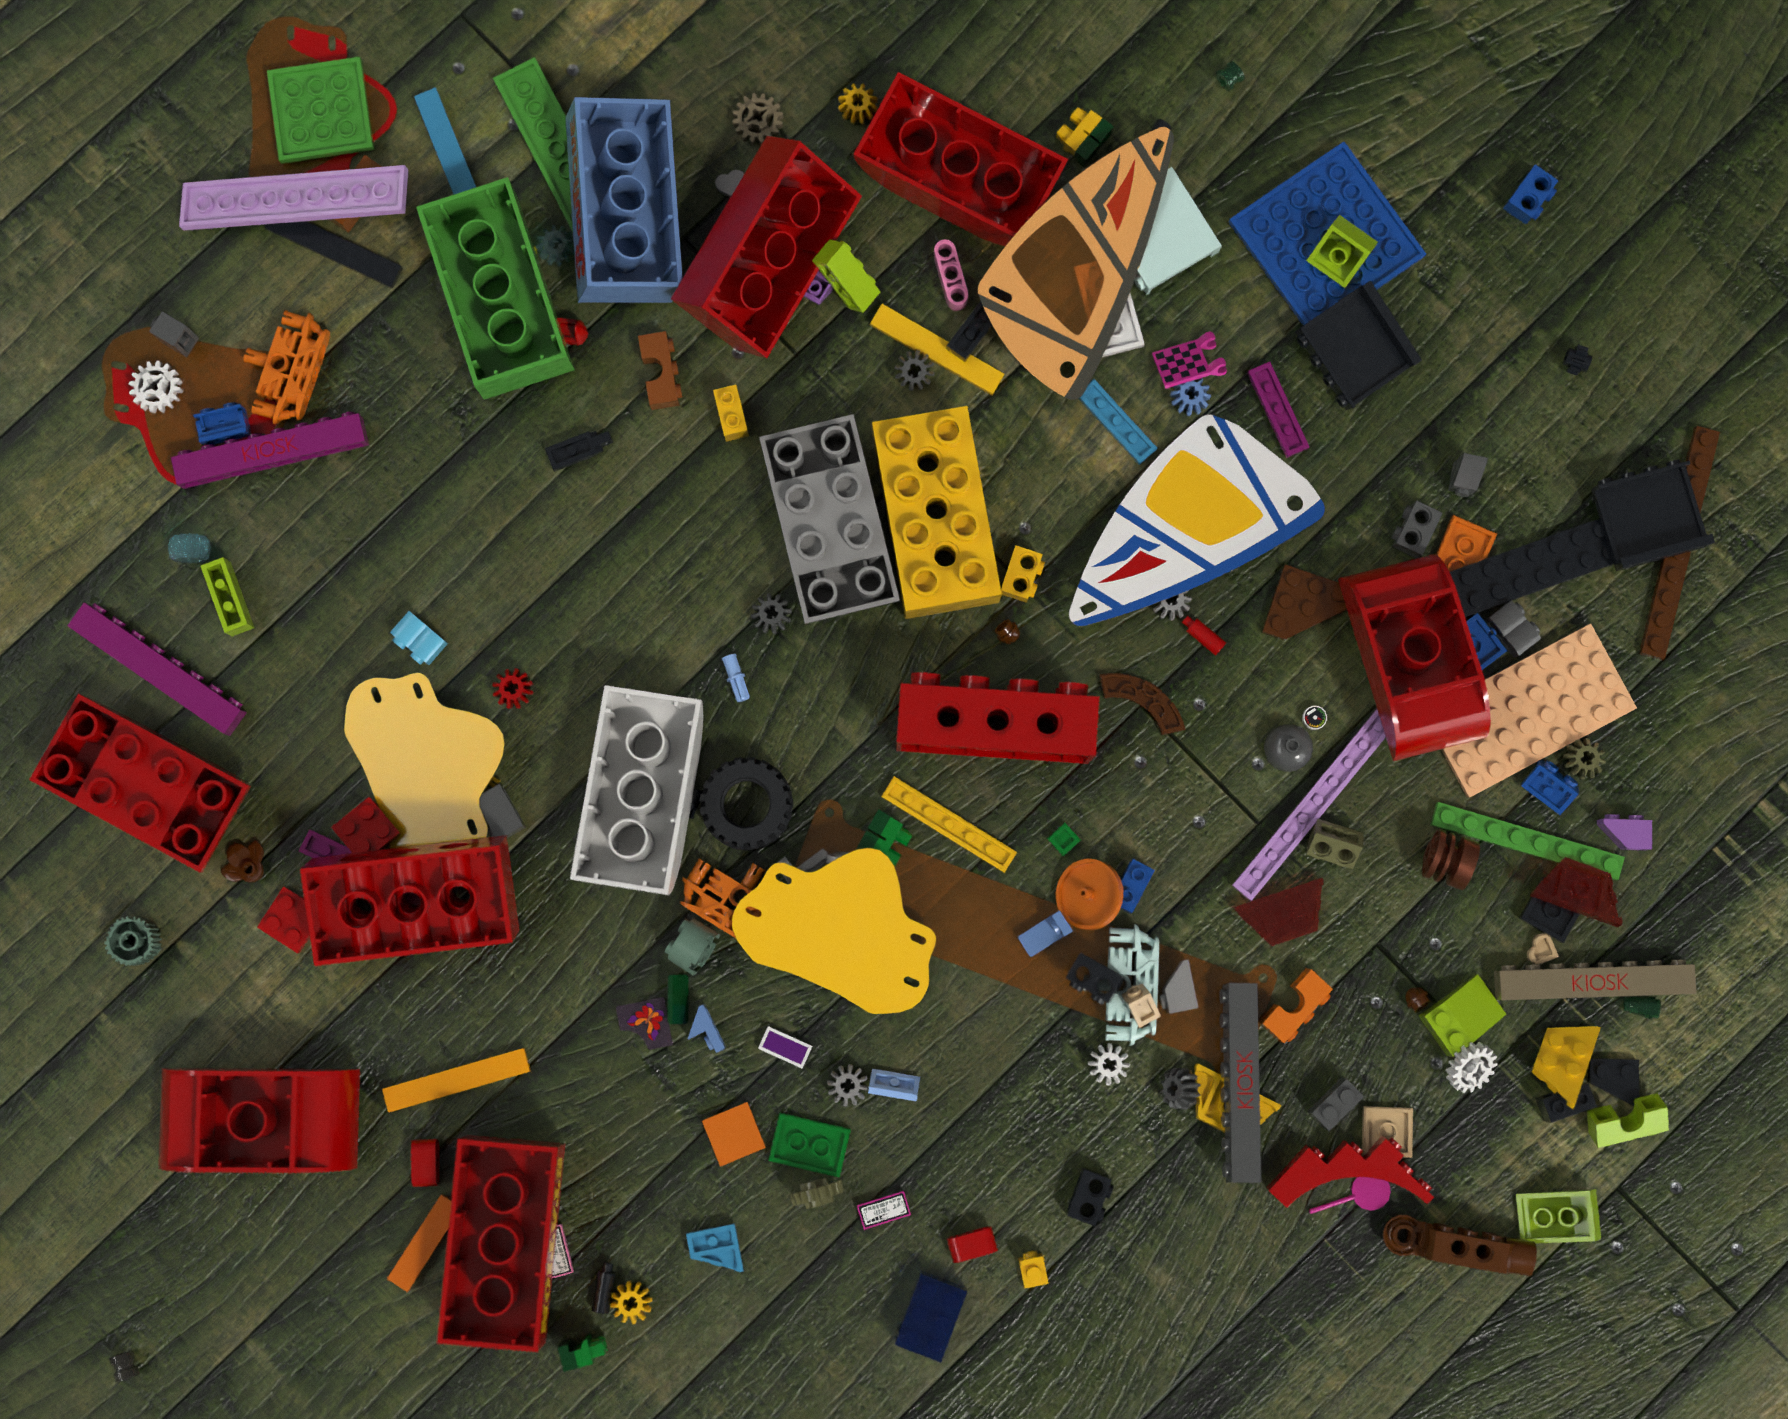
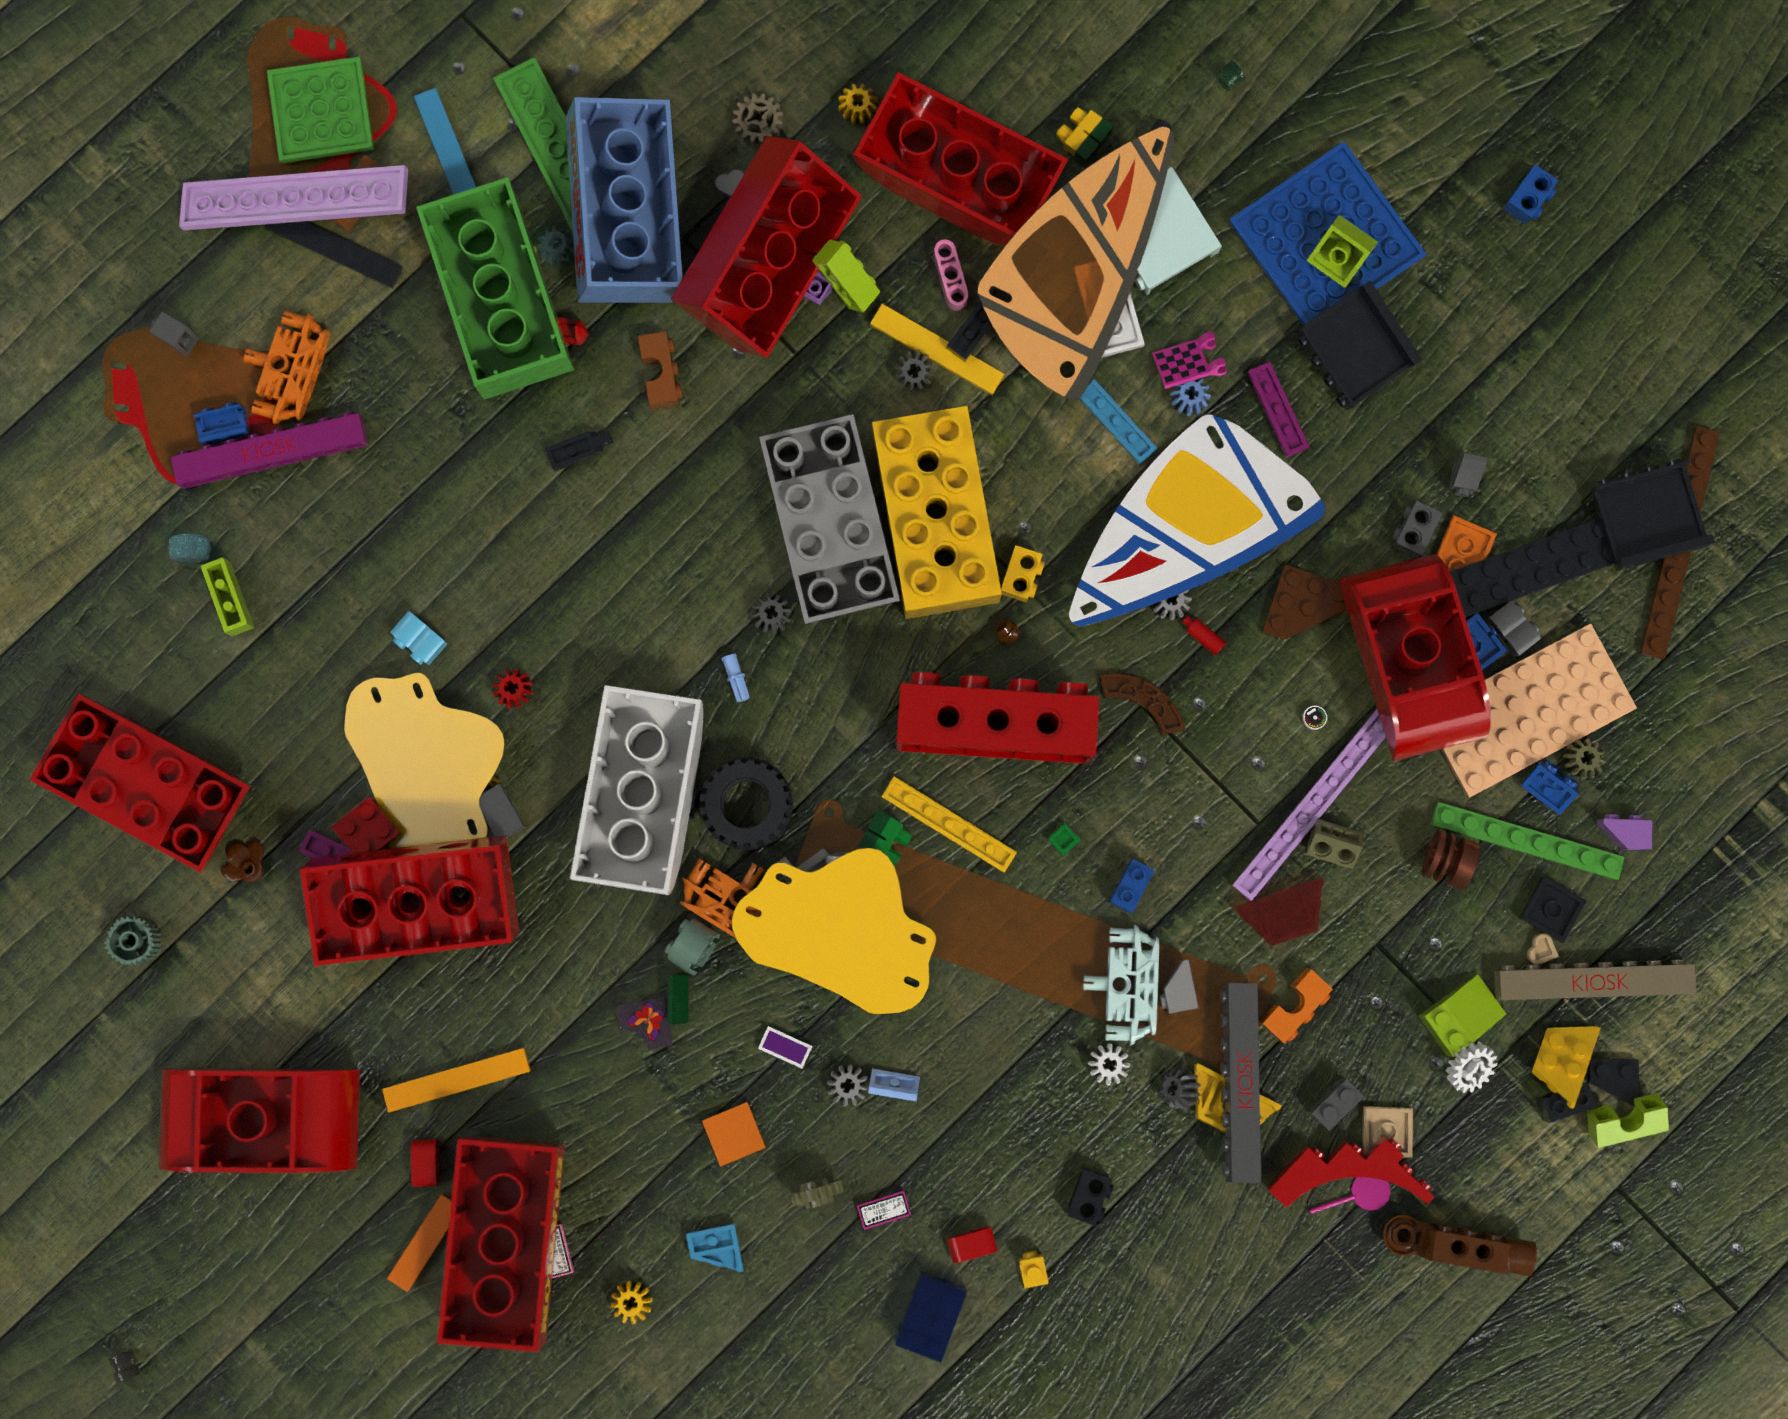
(157, 669): magenta brick -> none
(163, 381): white gear -> none
(287, 920): red plate -> none
(581, 1354): green hips -> none
(603, 1289): black cylinder -> none
(704, 1022): medium blue slope -> none
(731, 413): yellow brick -> none
(809, 1144): green tile -> none
(1045, 933): medium blue bracket -> none
(1089, 894): orange piece -> none
(1097, 973): black brick -> none
(1141, 1005): tan bracket -> none
(1288, 747): dark grey cylinder -> none
(1417, 999): reddish brown plate -> none
(1559, 1216): lime slope -> none
(1577, 359): black gear -> none
(1580, 890): clear red wing -> none
(1643, 1006): clear green cone -> none

